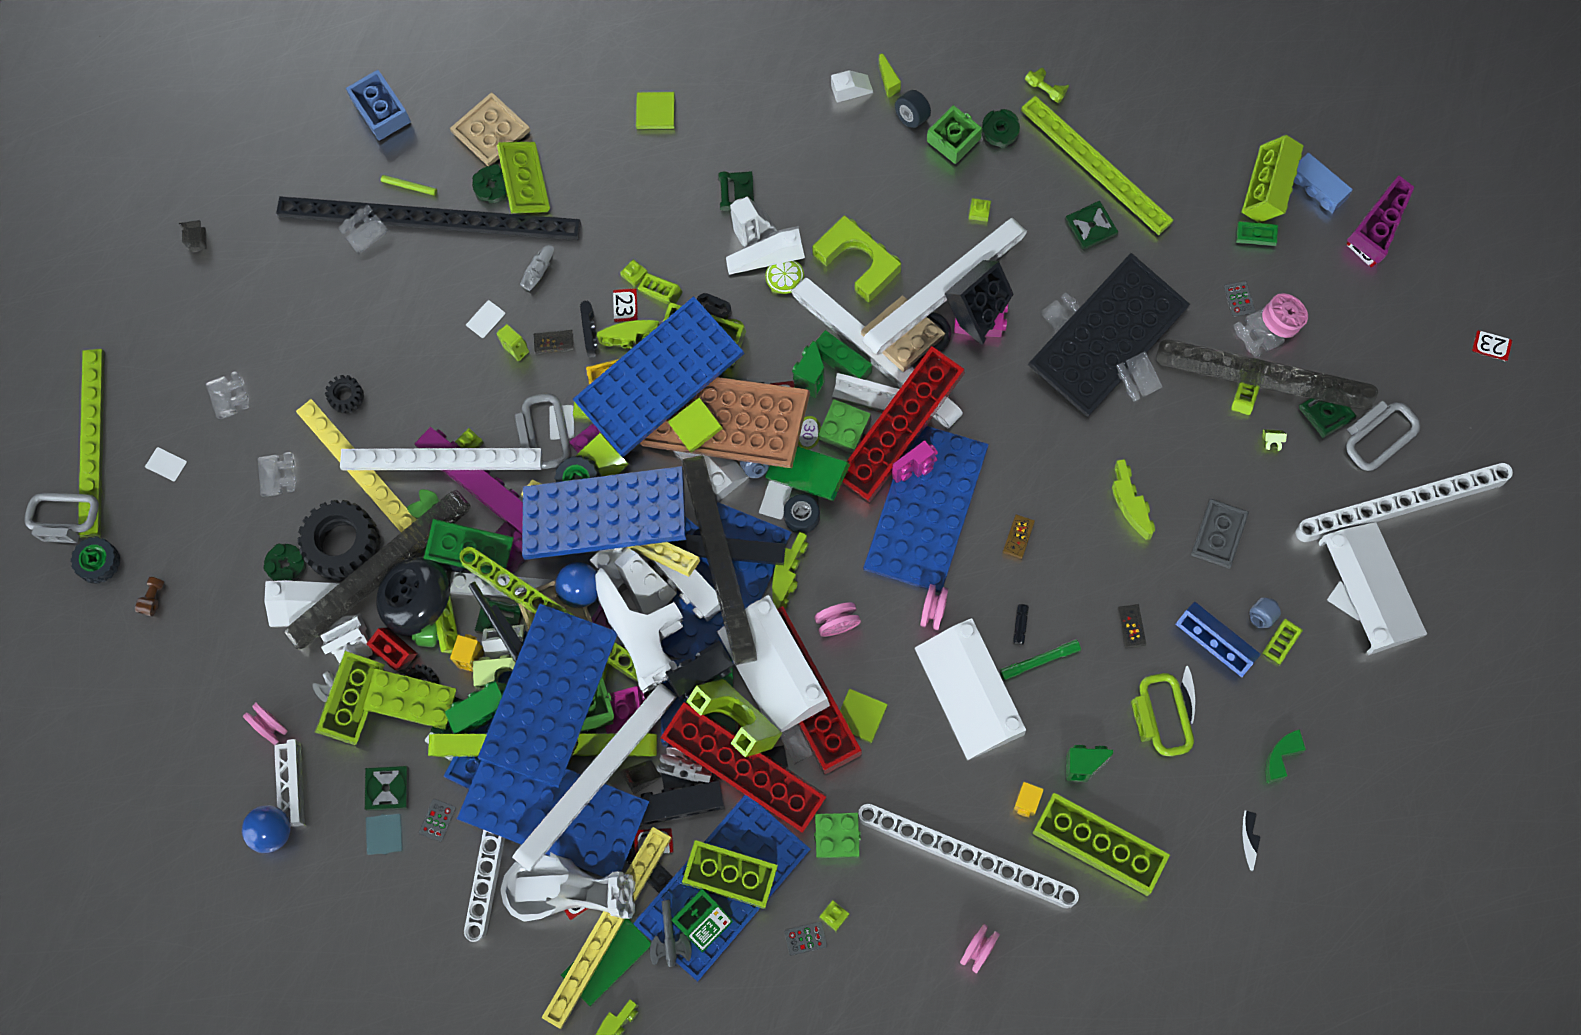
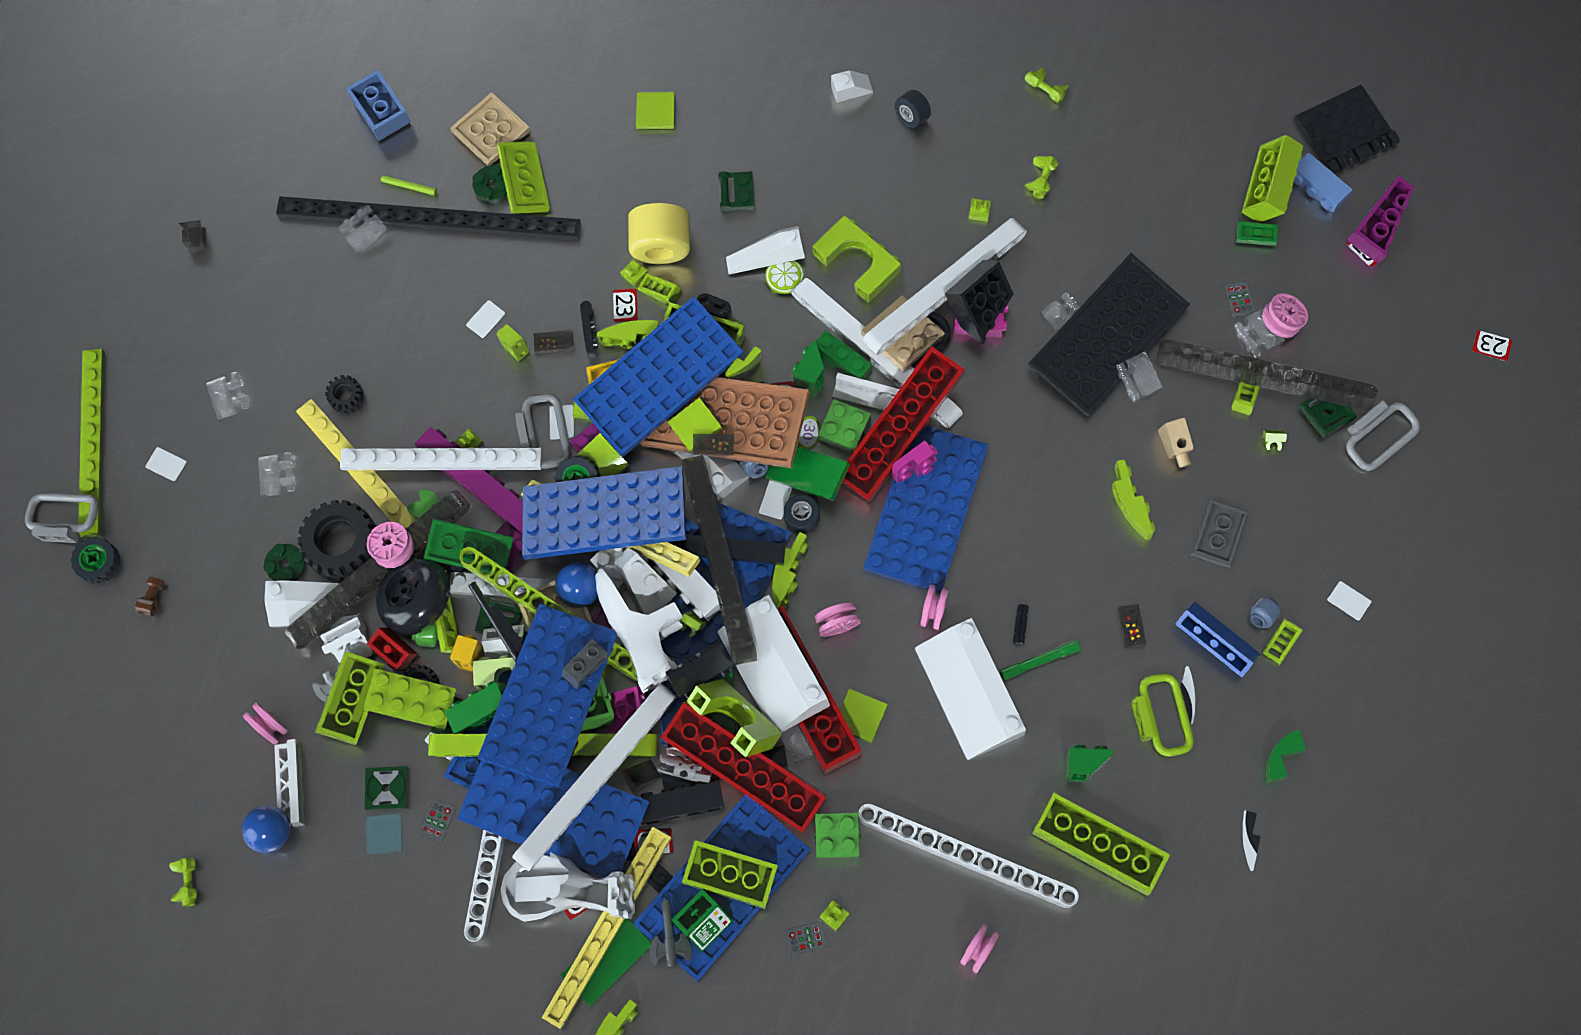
(186, 894): none -> lime piece
(390, 544): none -> bright pink wheel
(537, 268): light grey hinge -> none
(584, 664): none -> dark grey brick
(659, 233): none -> light yellow piece
(693, 621): none -> lime tile
(713, 444): none -> clear smoke tile
(740, 369): none -> lime slope
(750, 221): white wedge -> none
(890, 79): lime slope -> none
(954, 134): bright green brick -> none
(991, 132): dark green plate -> none
(1018, 536): pearl gold tile -> none
(1028, 799): yellow brick -> none
(1040, 185): none -> lime piece
(1091, 235): dark green piece -> none
(1097, 165): lime plate -> none
(1175, 434): none -> tan torso
(1346, 128): none -> black hinge
(1374, 586): white slope -> none
(1411, 496): white beam -> none

